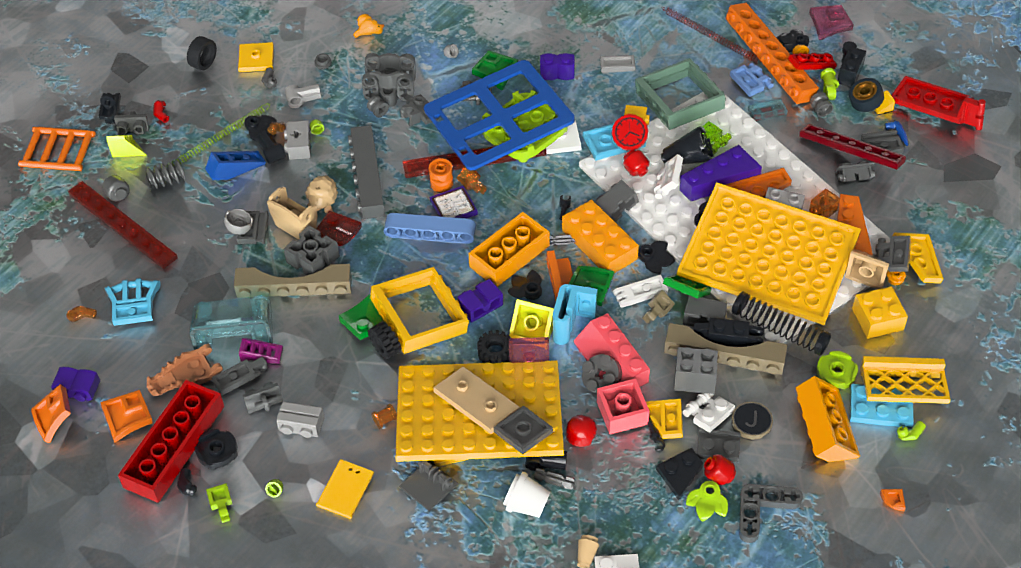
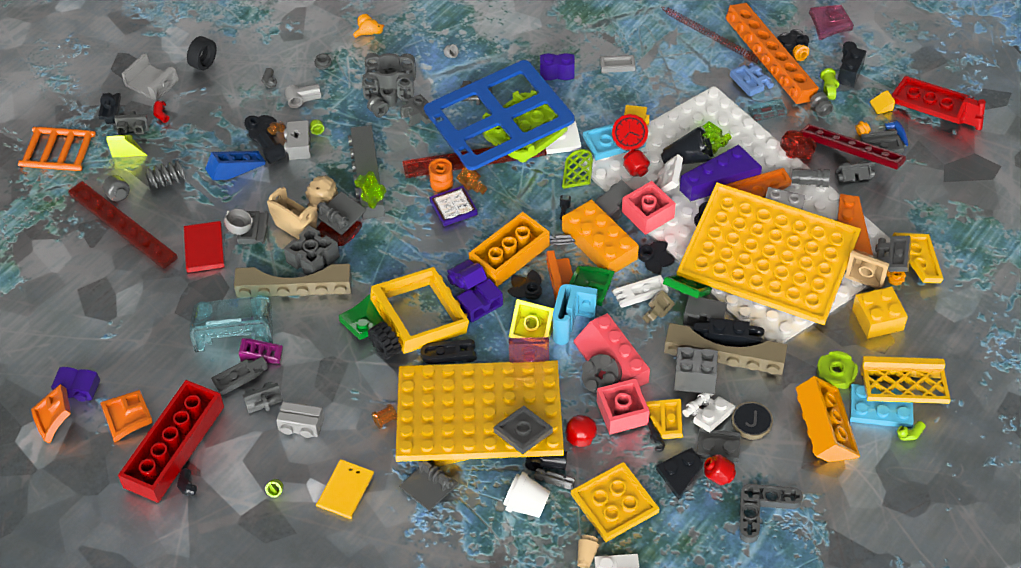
(80, 312): clear orange arm -> none
(132, 310): medium azure plate -> none
(149, 79): none -> light grey panel
(188, 366): nougat animal -> none
(204, 246): none -> red tile
(219, 135): lime piece -> none
(219, 499): lime plate -> none
(220, 458): black plate -> none
(255, 56): yellow plate -> none
(340, 212): none -> dark grey hinge
(371, 190): none -> clear neon green hips
(430, 228): medium blue beam -> none
(449, 351): none -> black plate
(466, 275): none -> dark purple brick
(475, 399): tan plate -> none
(491, 63): green plate -> none
(491, 340): black tyre -> none
(579, 153): none -> lime window
(614, 501): none -> yellow plate
(645, 90): sand green window -> none
(648, 207): none -> coral brick
(707, 503): lime plate -> none
(741, 302): black piece -> none
(797, 145): none -> clear red plate
(811, 177): none -> dark grey axle
(812, 61): red tile -> none
(824, 204): clear orange brick -> none
(862, 128): none -> light orange plate
(866, 95): black wheel -> none
(893, 498): orange tile -> none

